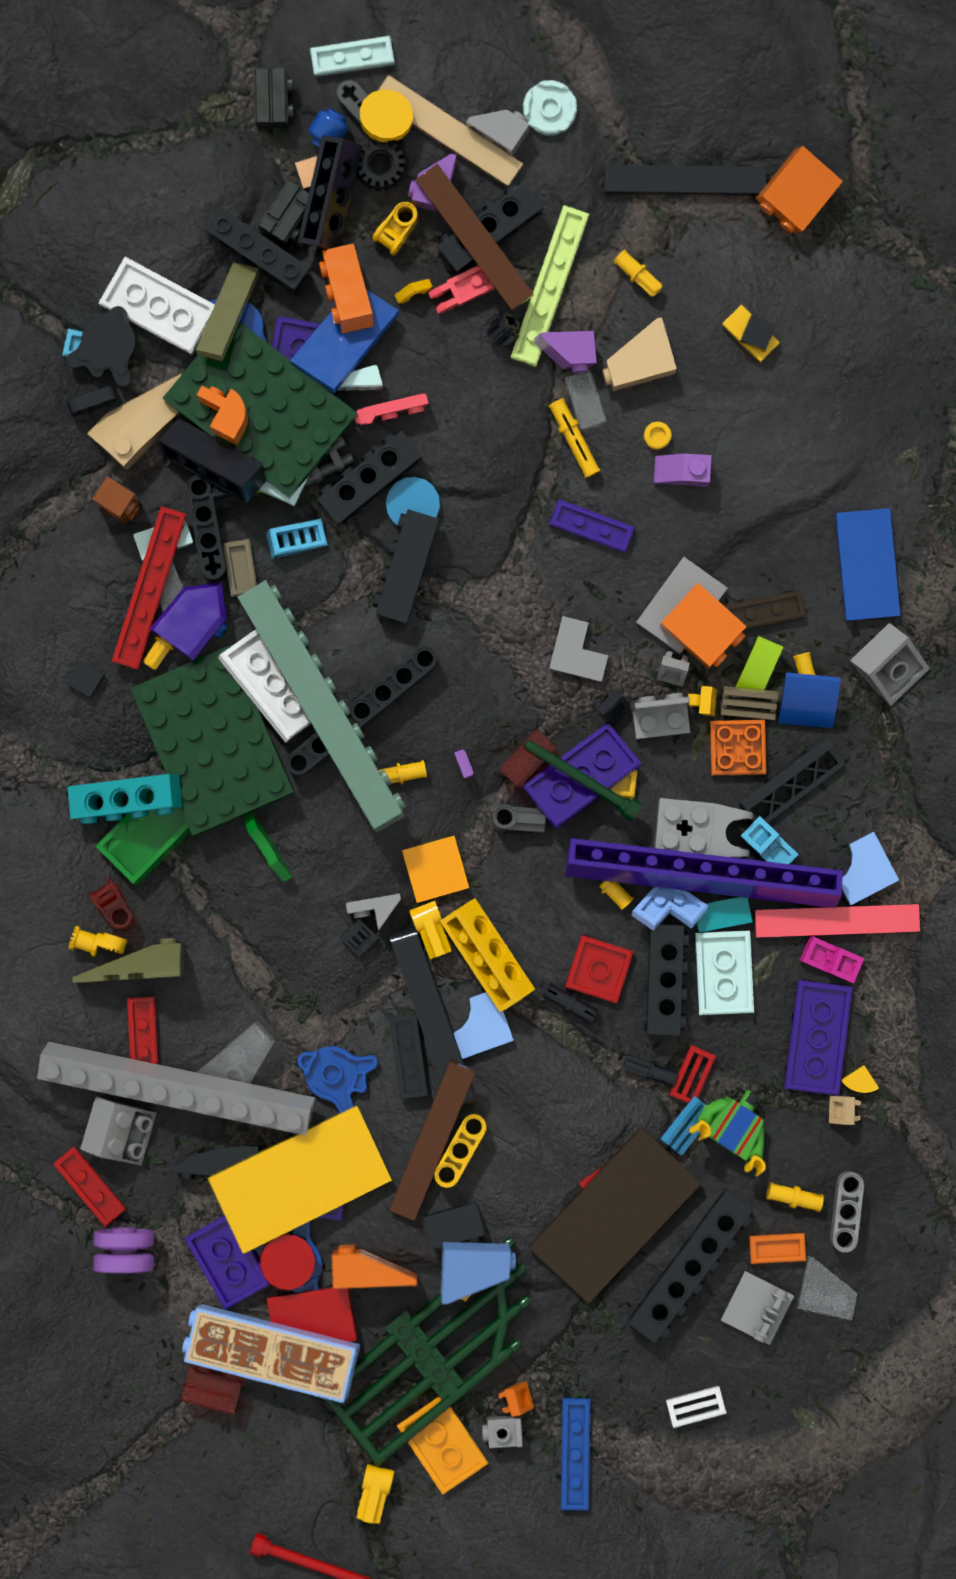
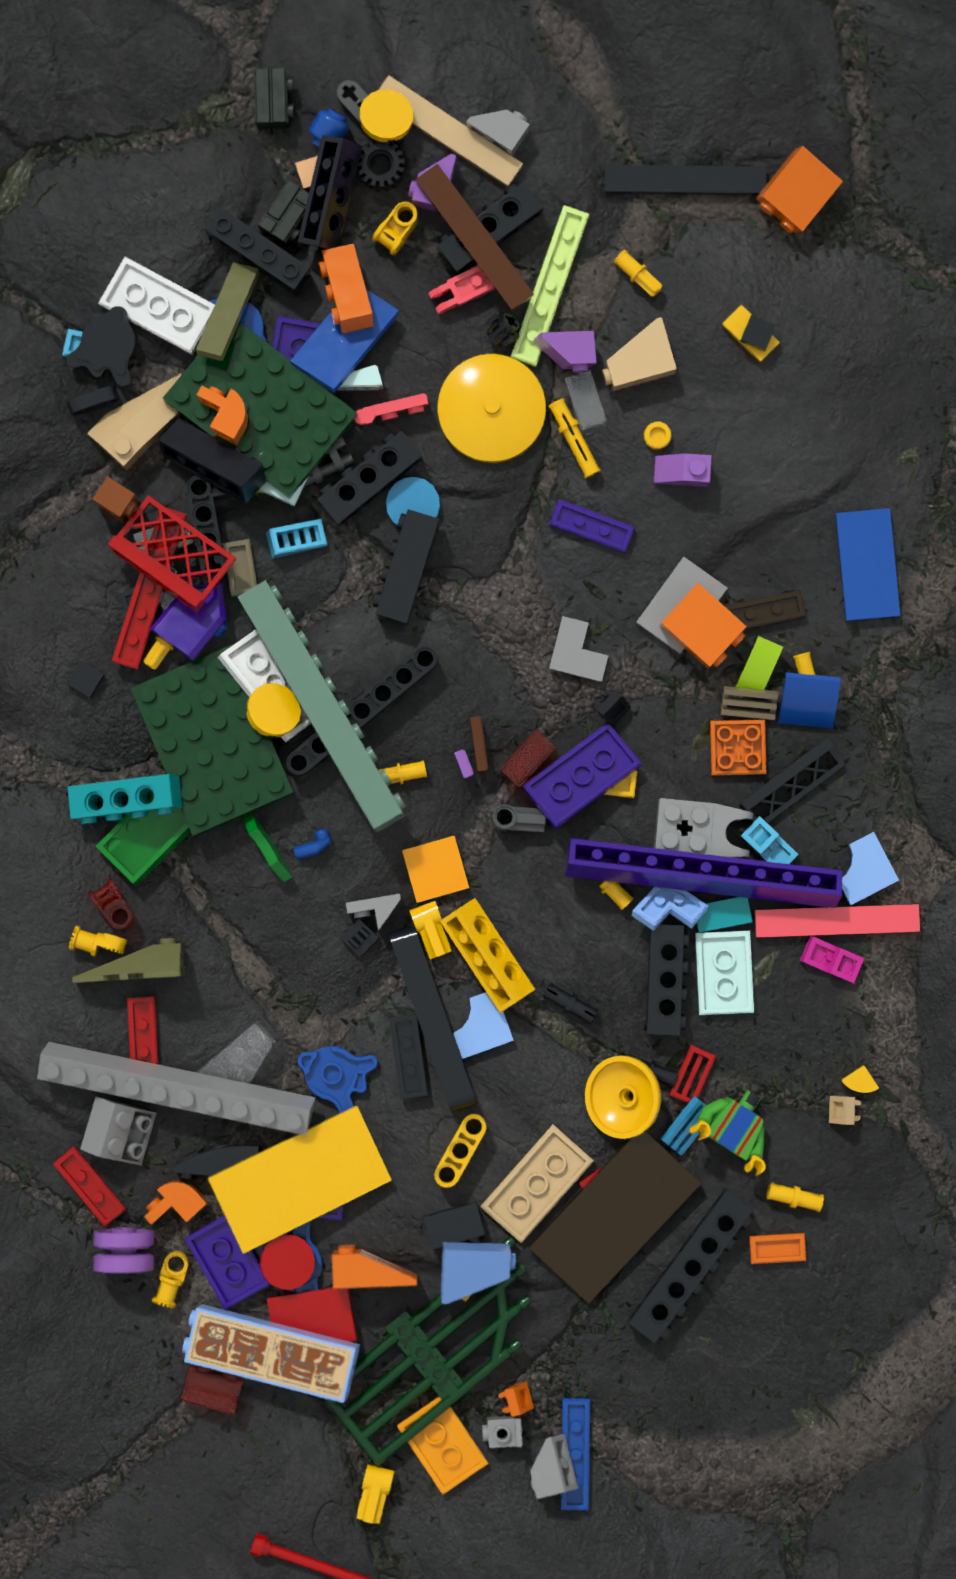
(157, 572): none -> red fence
(170, 1281): none -> yellow connector
(181, 1196): none -> orange brick
(273, 710): none -> yellow tile
(315, 847): none -> blue arm
(352, 56): light aqua tile -> none
(413, 288): yellow tile -> none
(432, 1140): reddish brown tile -> none
(479, 744): none -> reddish brown tile
(491, 408): none -> yellow dish
(537, 1183): none -> tan tile
(550, 107): light aqua tile -> none
(553, 1468): none -> light grey slope
(599, 969): red tile -> none
(609, 1099): none -> yellow dish
(626, 806): dark green piece -> none
(661, 716): light grey bracket -> none
(673, 670): light grey tile -> none
(691, 1396): white tile -> none
(705, 701): yellow tile -> none
(757, 1308): light grey hinge -> none
(818, 1037): dark purple tile -> none
(825, 1292): clear wing -> none
(851, 1224): light grey beam -> none
(890, 664): light grey slope -> none

